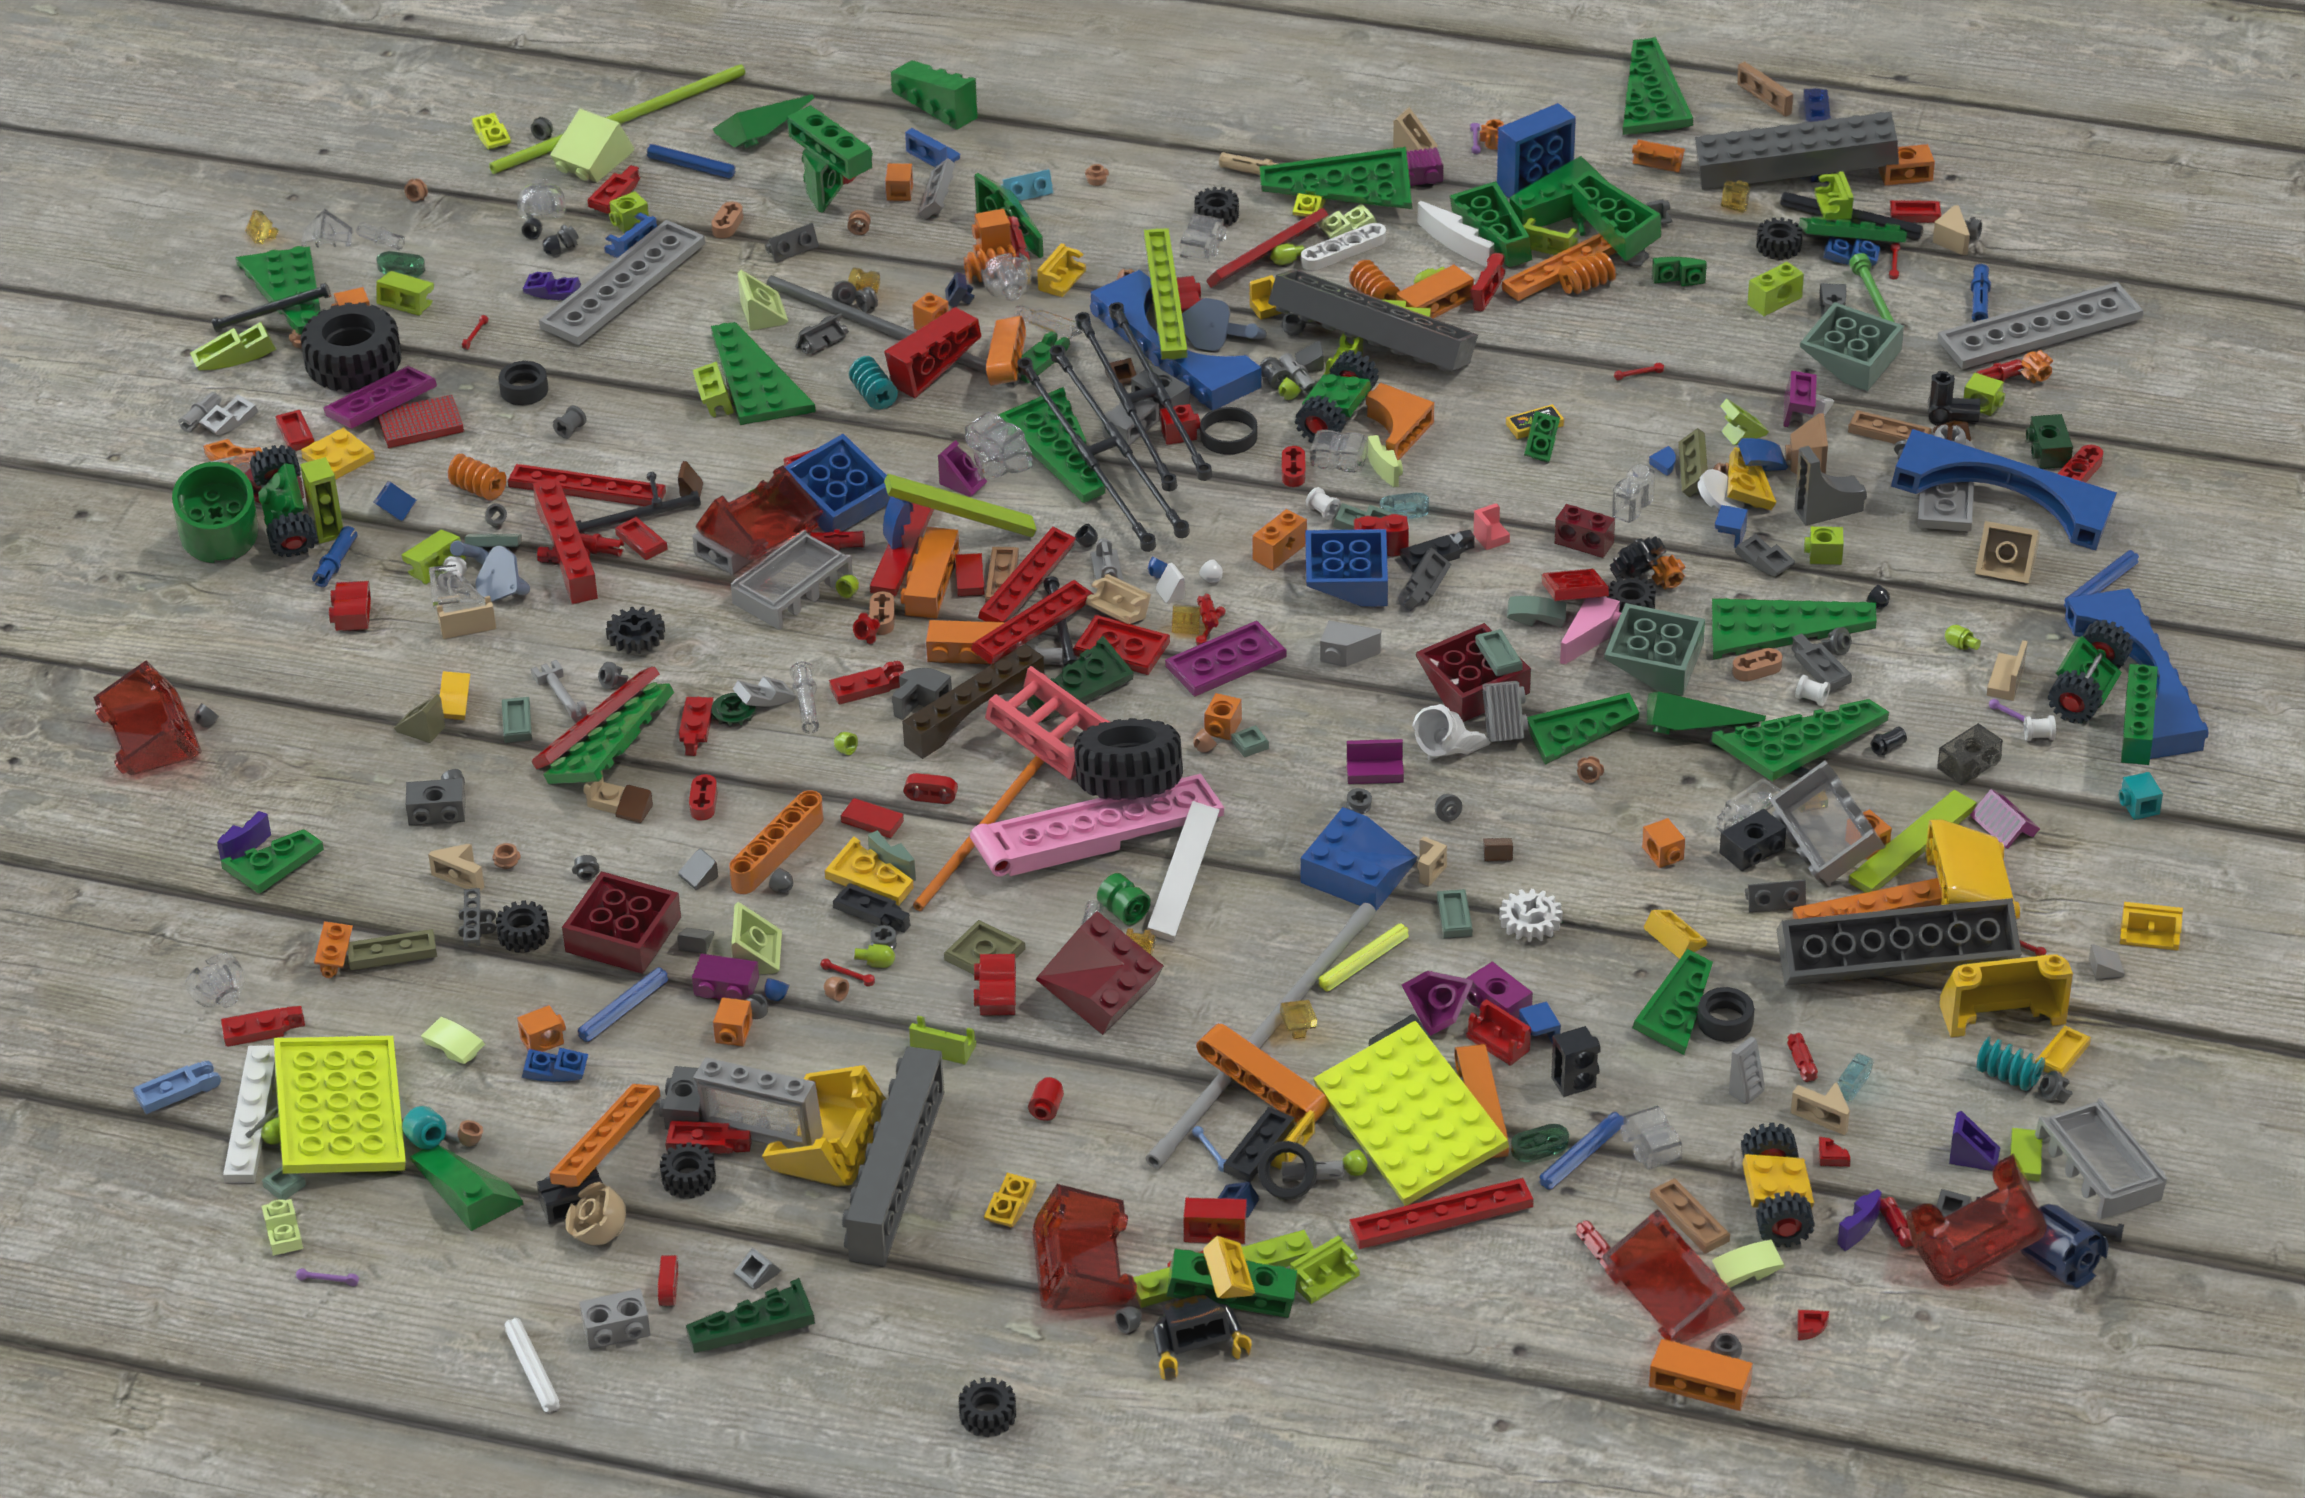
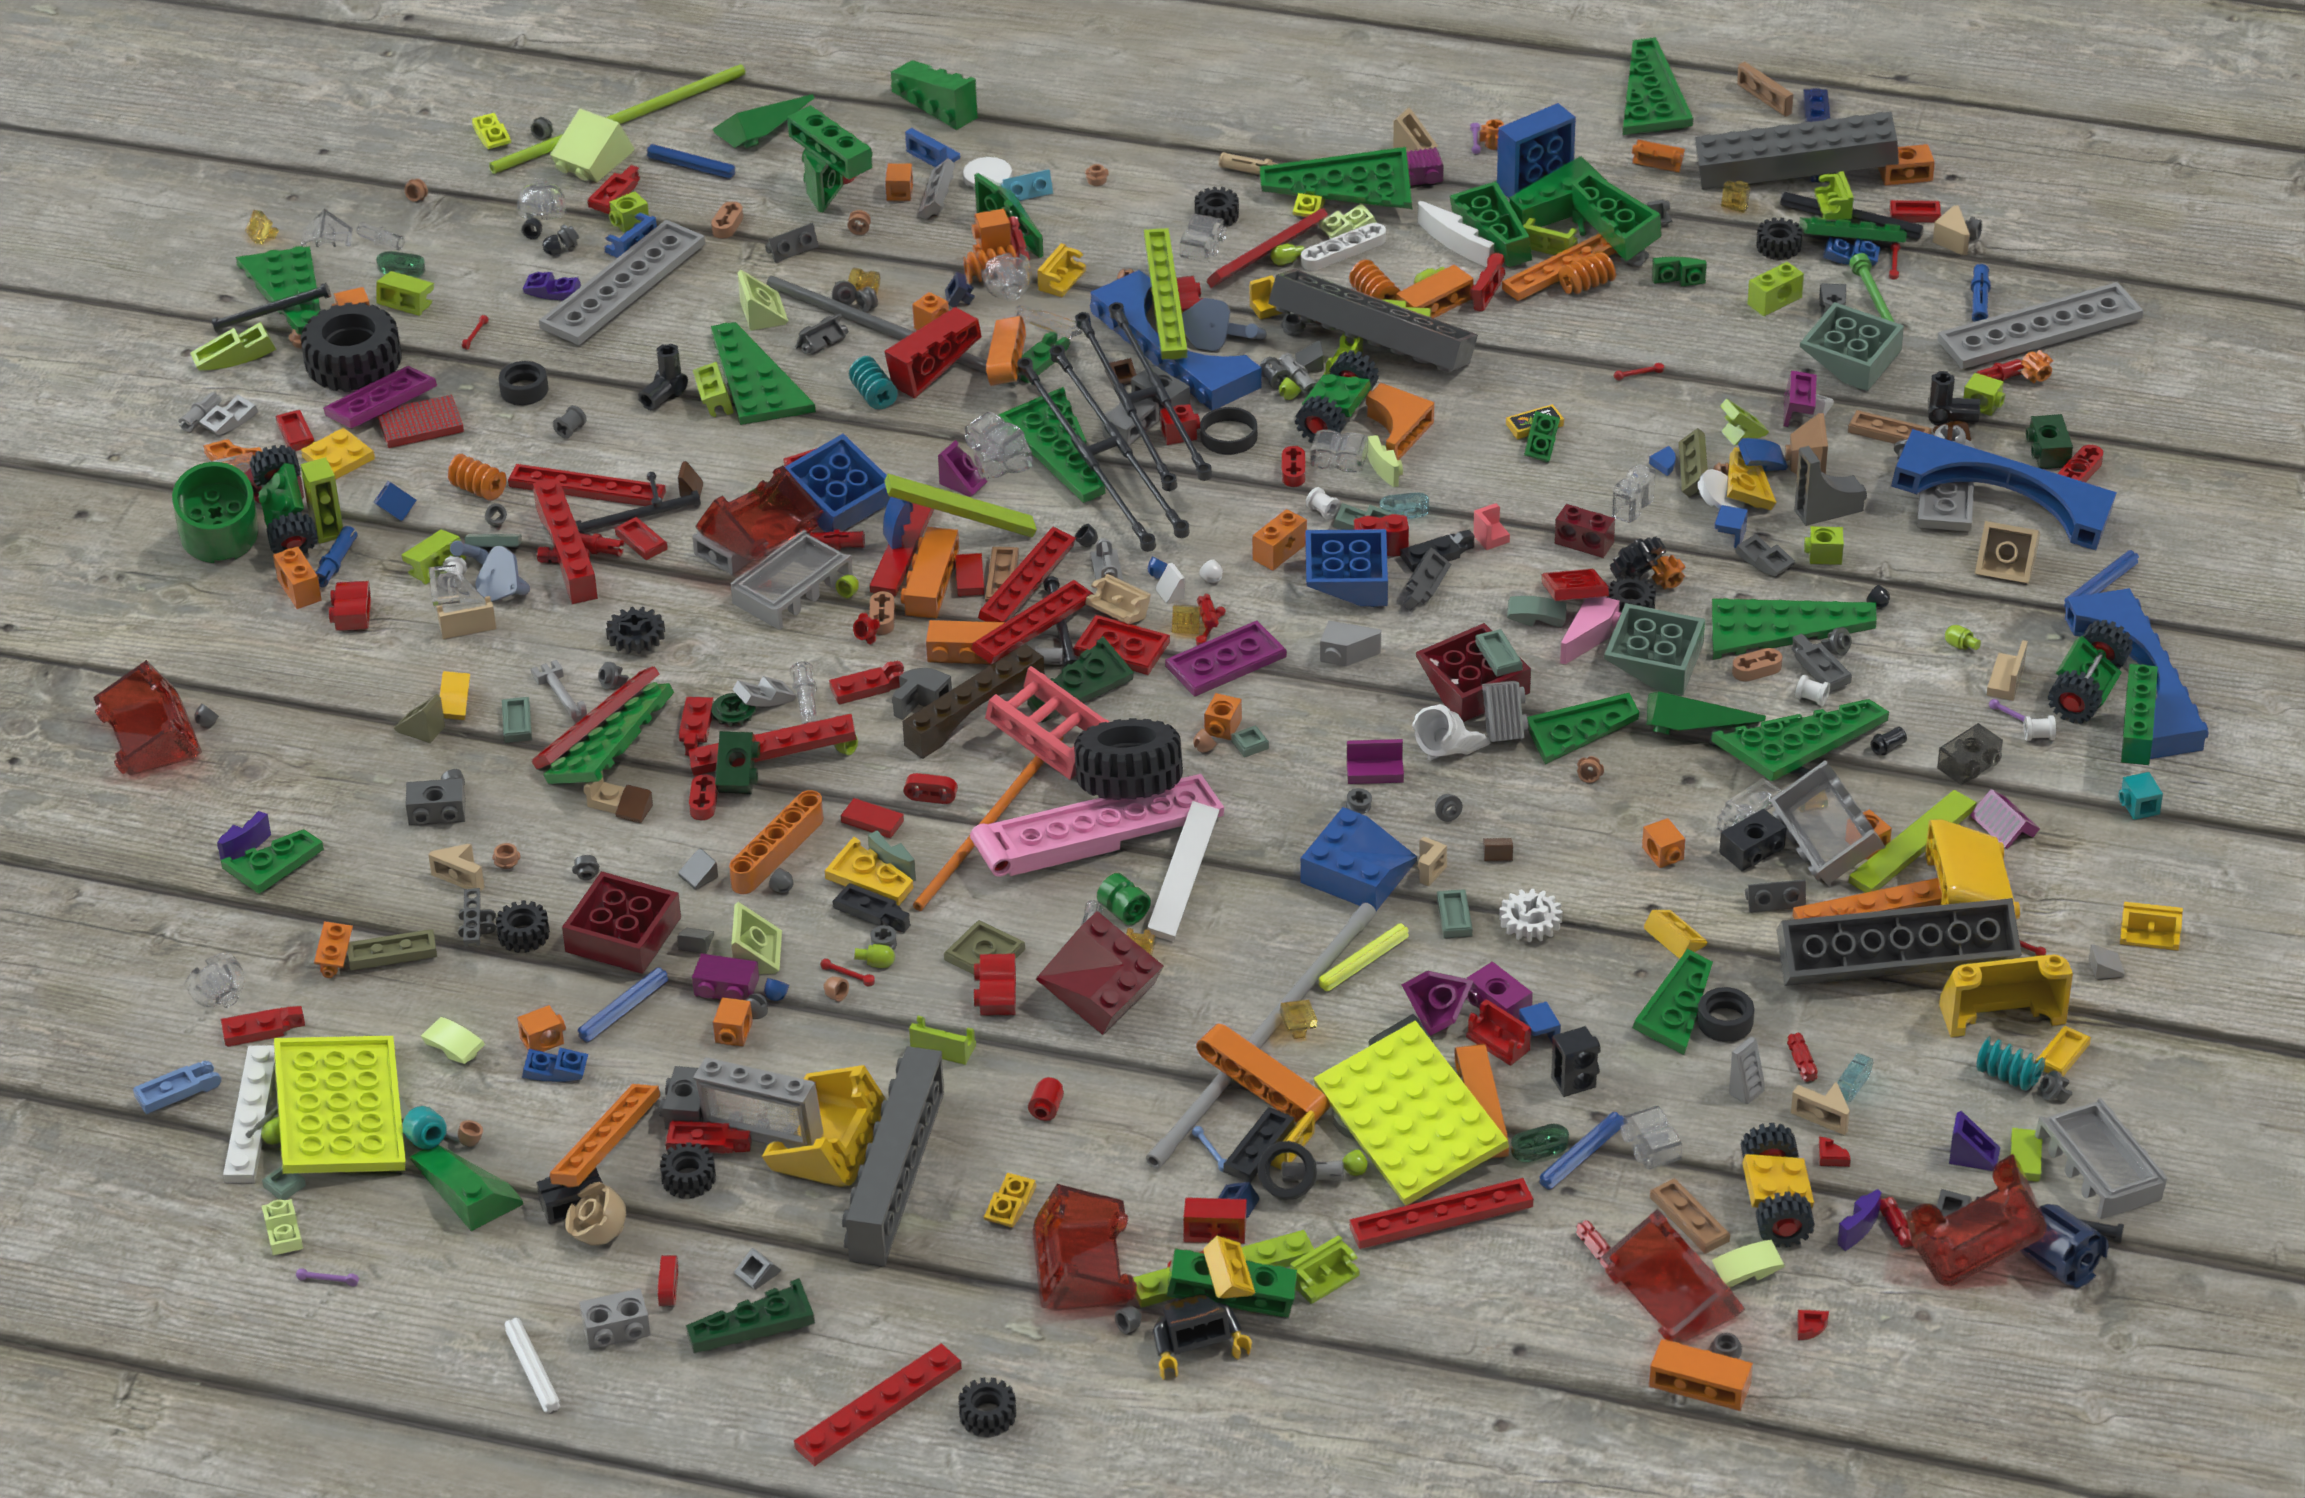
(297, 577): none -> orange brick
(667, 379): none -> black piece
(731, 747): none -> dark green brick
(782, 742): none -> red plate
(877, 1404): none -> red plate
(991, 167): none -> white tile

